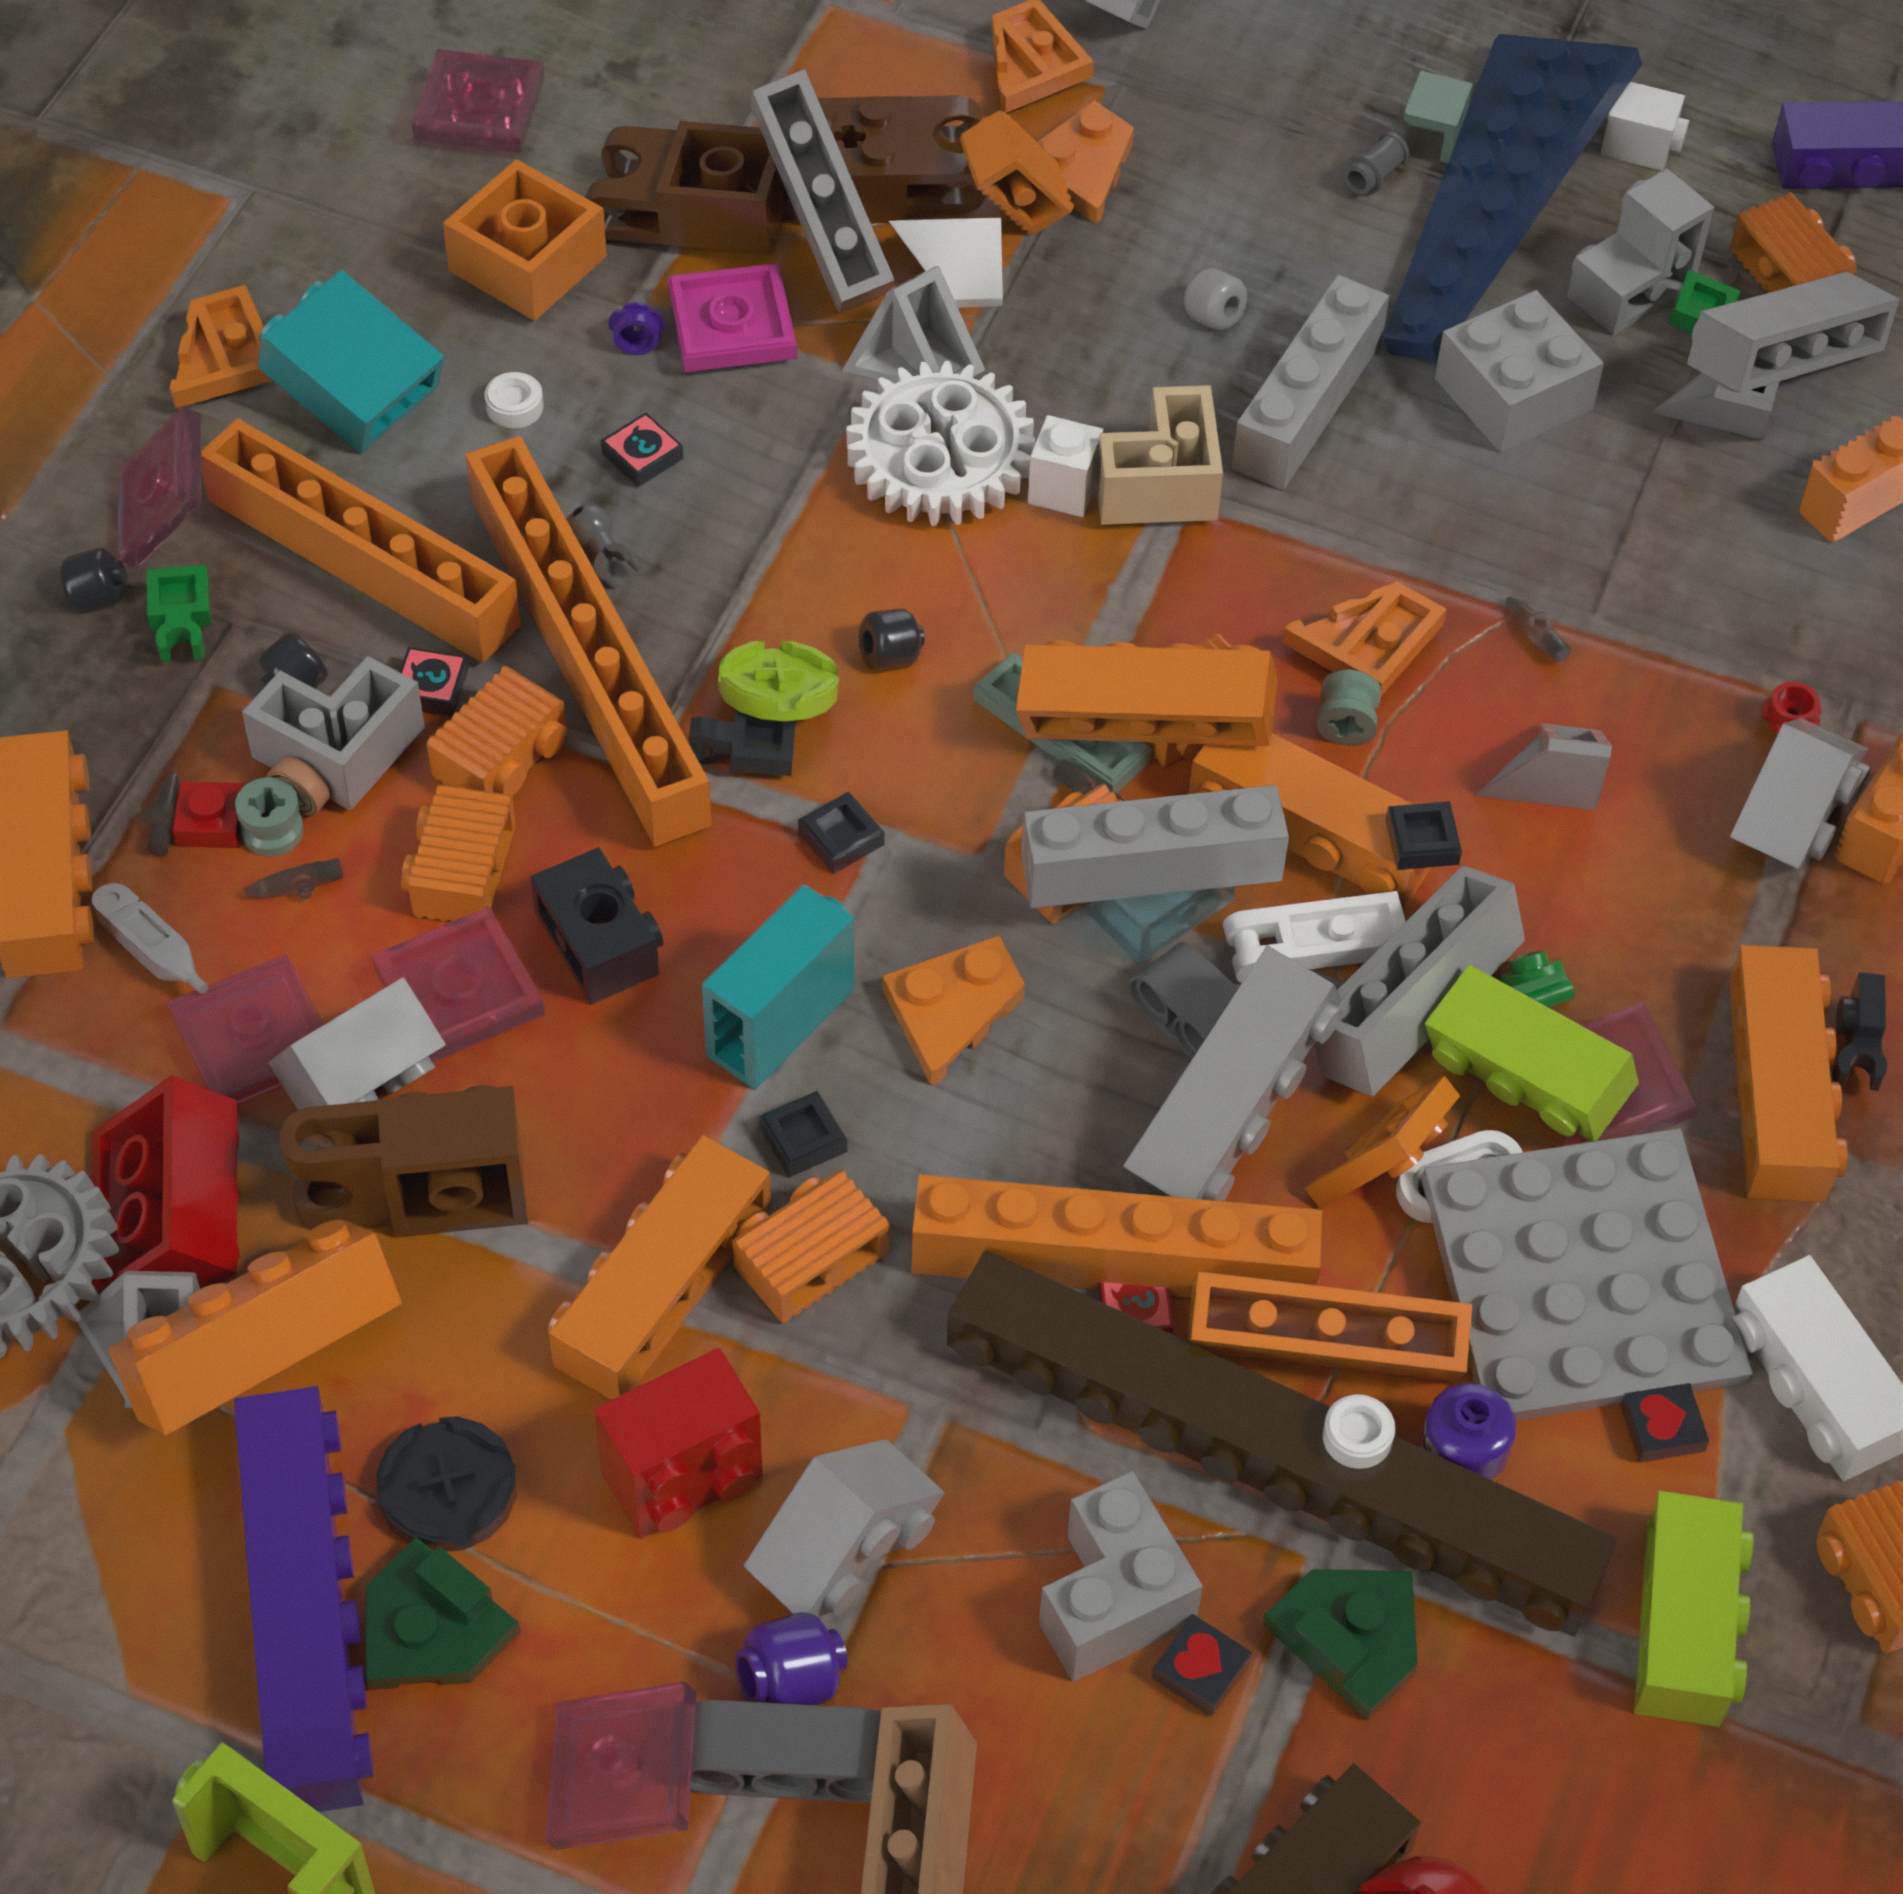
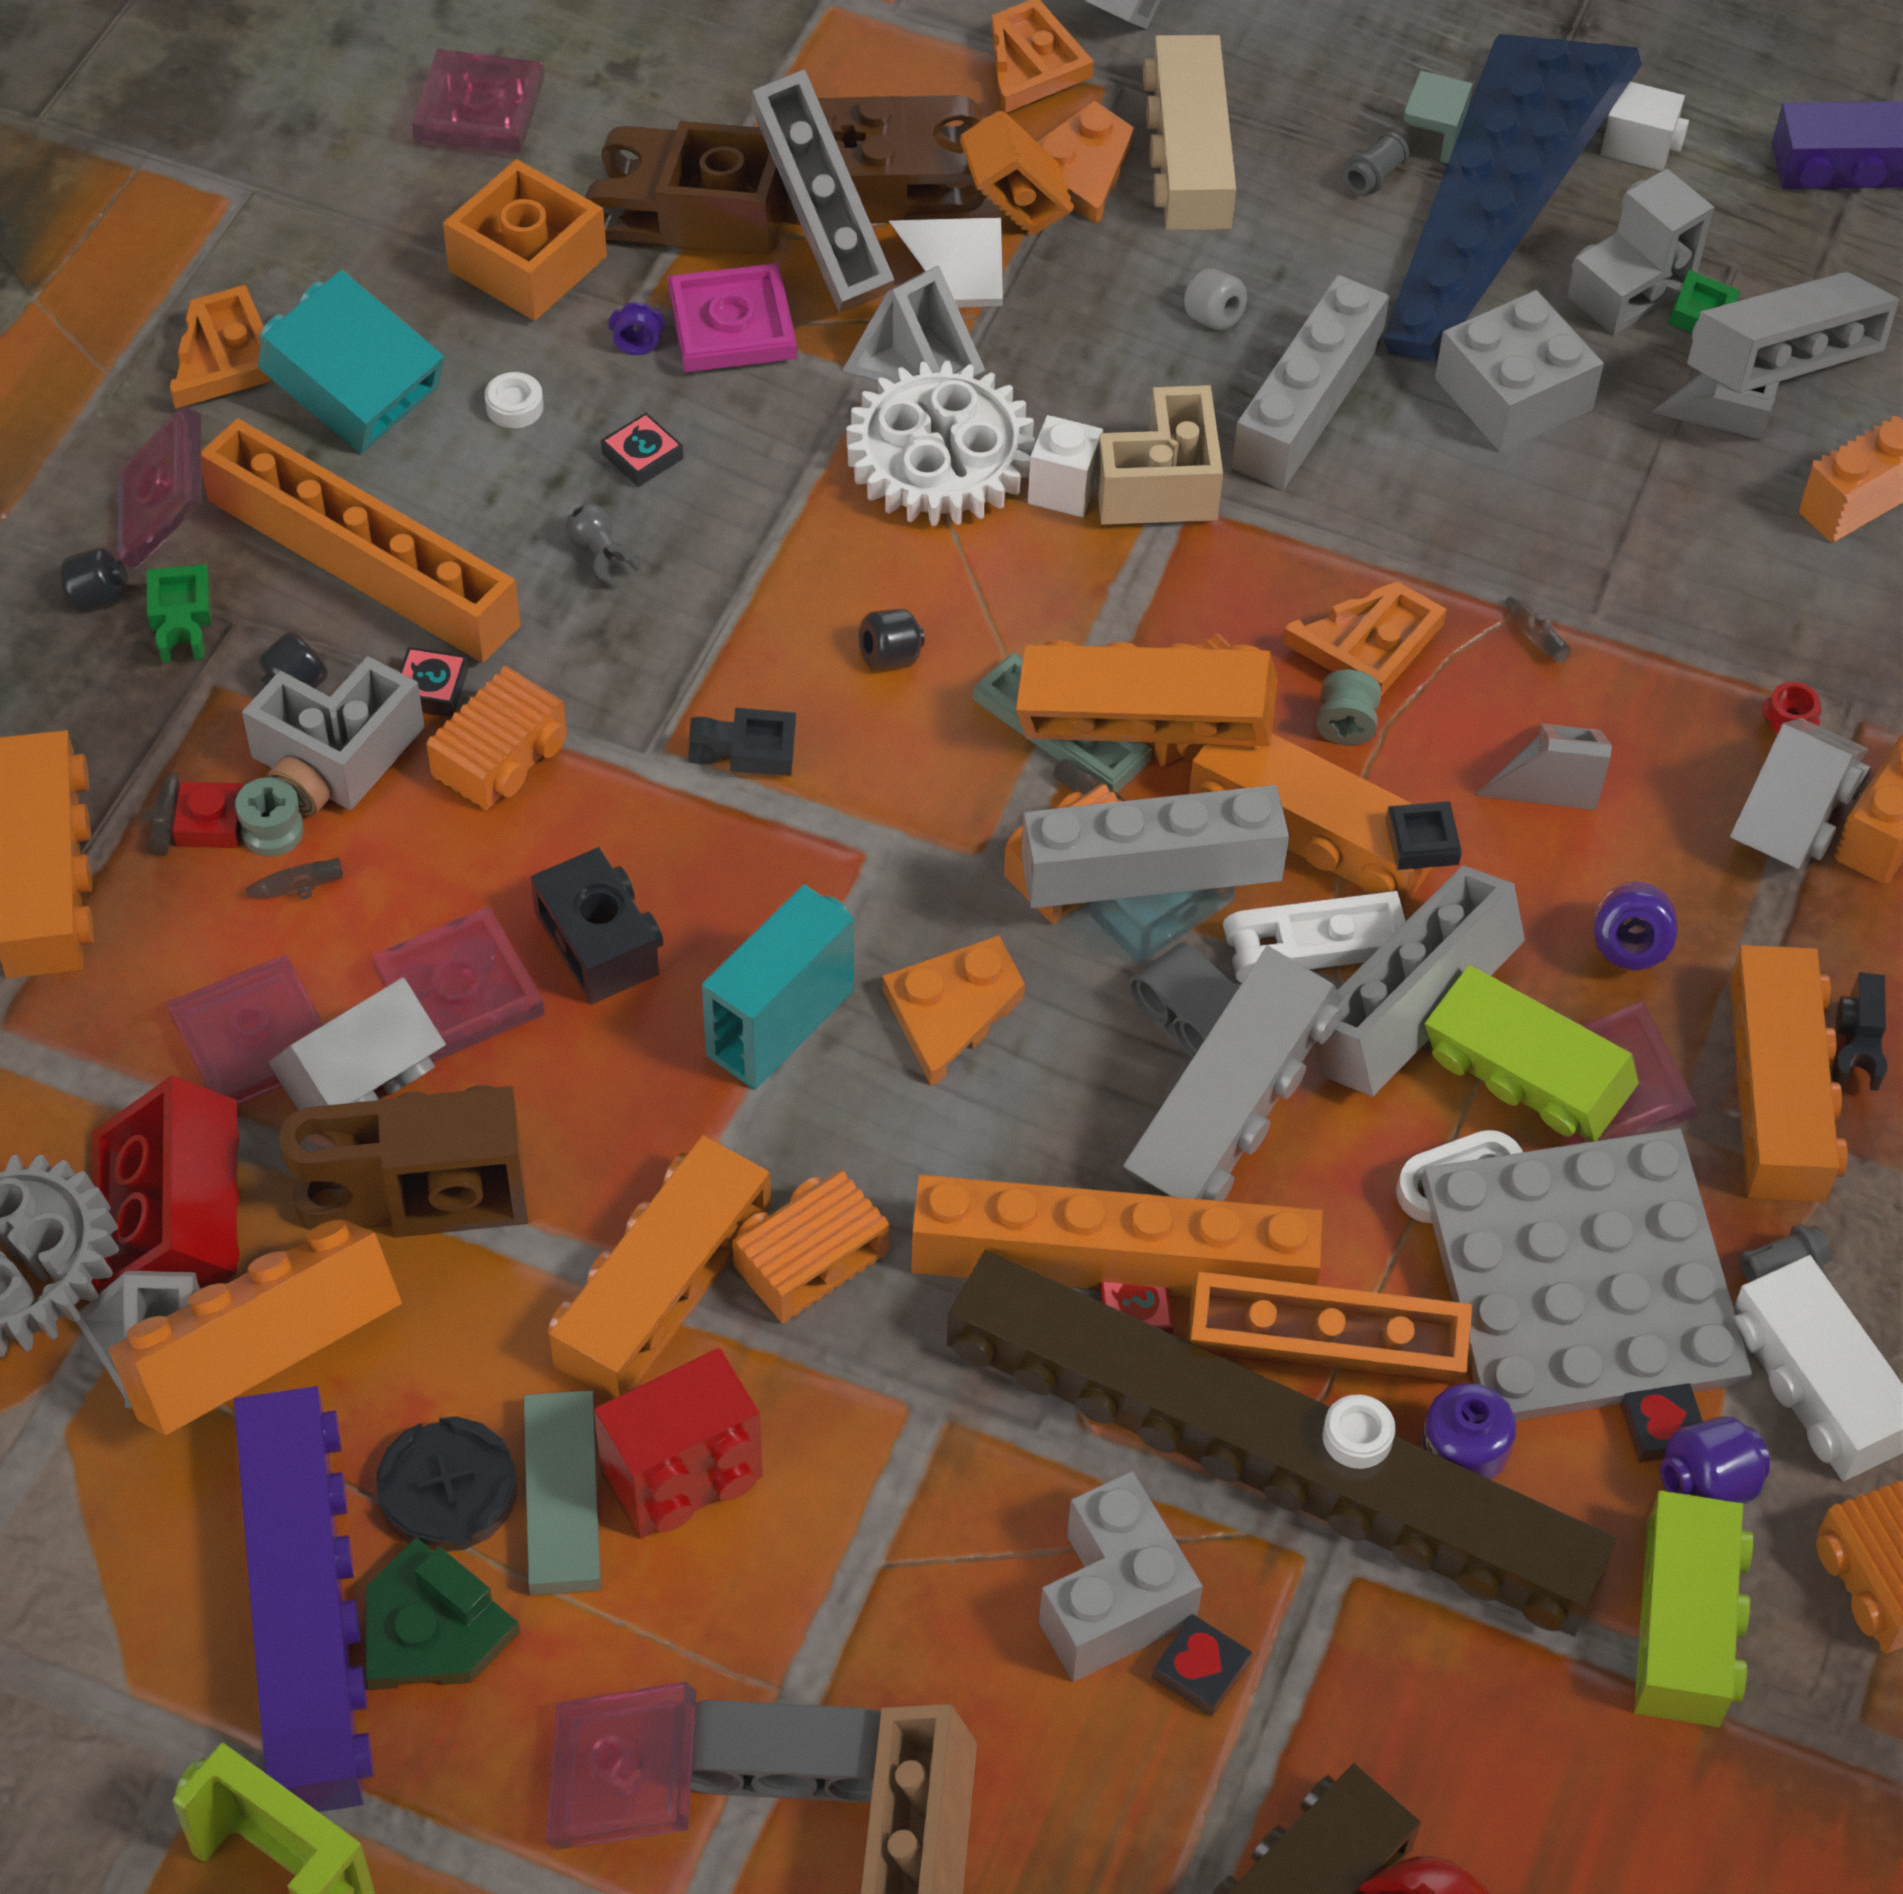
(145, 935): light grey piece -> none
(460, 852): orange brick -> none
(561, 1493): none -> sand green tile
(589, 642): orange brick -> none
(778, 682): lime tile -> none
(791, 1661): dark purple head -> none
(803, 1134): black tile -> none
(839, 1520): light grey brick -> none
(841, 832): black tile -> none
(1191, 134): none -> tan brick
(1351, 1631): dark green plate -> none
(1390, 1143): orange wing -> none
(1539, 978): green plate -> none
(1635, 946): none -> dark purple head
(1716, 1461): none -> dark purple head
(1784, 1251): none -> dark grey pin
(1787, 245): orange brick -> none

